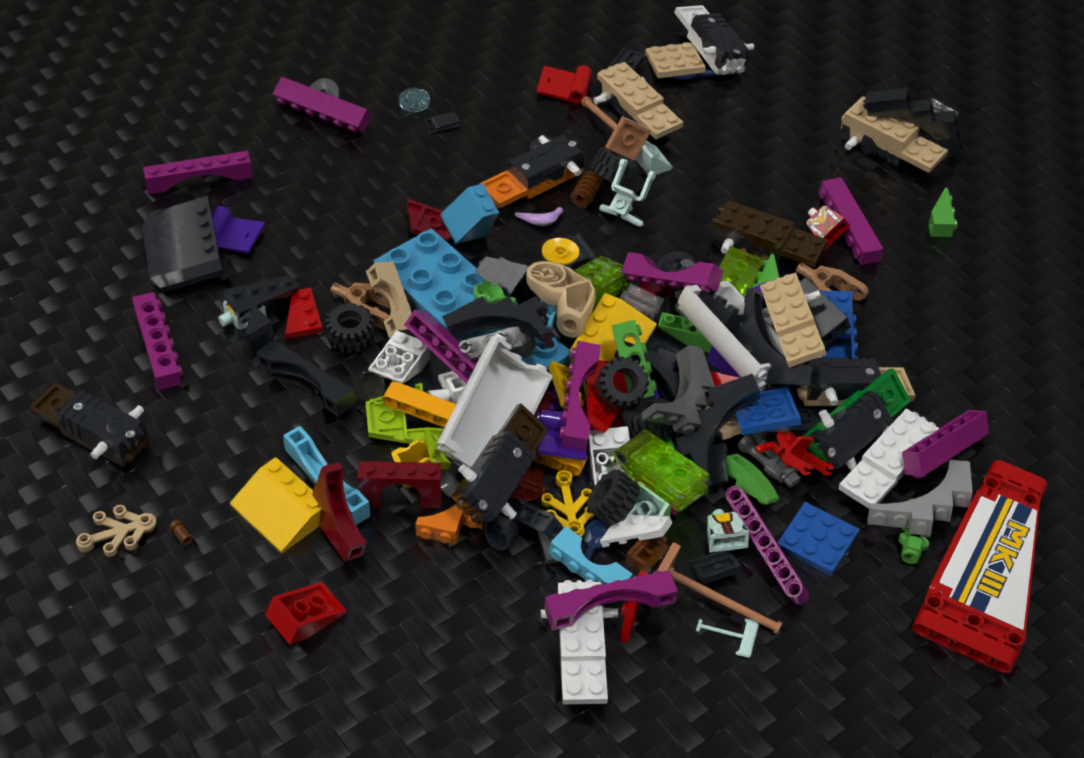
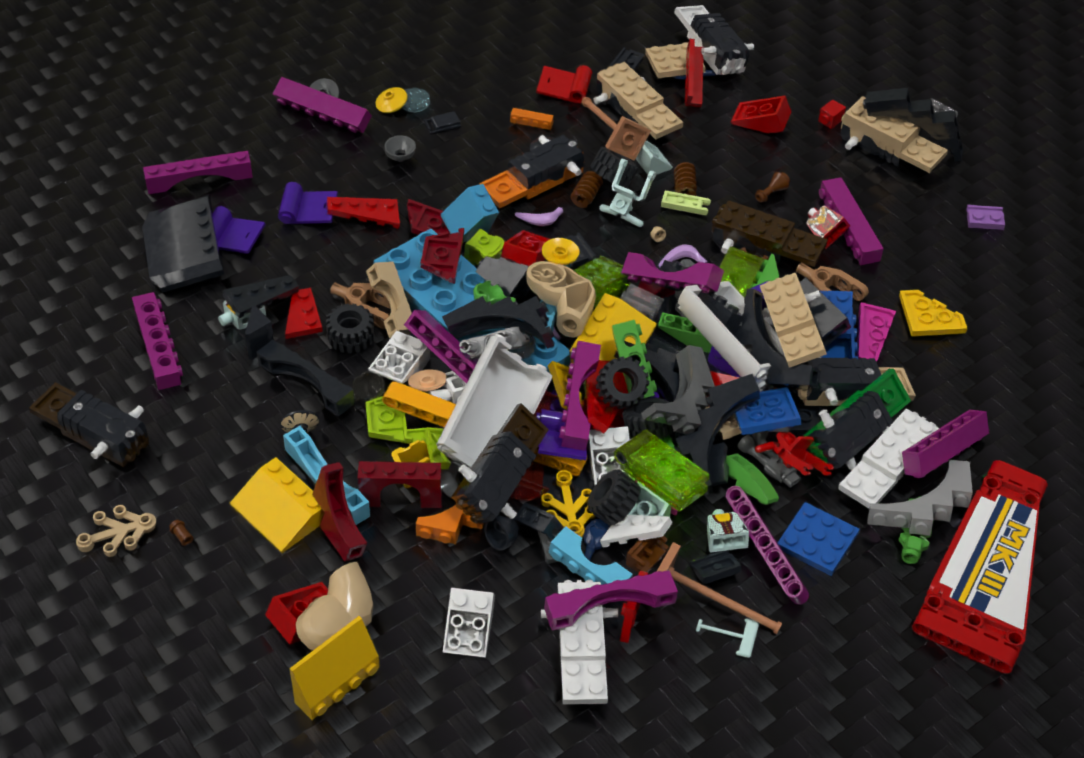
(304, 207): none -> dark purple door
(306, 419): none -> dish
(334, 669): none -> yellow slope
(346, 599): none -> tan piece
(365, 209): none -> red wing
(391, 100): none -> yellow dish
(400, 144): none -> dark grey piece
(427, 380): none -> light nougat dish
(442, 254): none -> dark red wing
(468, 622): none -> white slope
(483, 246): none -> lime piece
(524, 248): none -> red slope
(531, 118): none -> orange piece
(658, 238): none -> tan hinge
(681, 252): none -> lavender piece
(685, 179): none -> reddish brown piece
(685, 202): none -> yellowish green hinge
(694, 75): none -> red fence
(763, 115): none -> red slope
(779, 182): none -> reddish brown piece
(831, 114): none -> red brick
(872, 329): none -> dark pink wing
(929, 316): none -> yellow plate
(942, 217): bright green slope -> none
(985, 217): none -> medium lavender plate

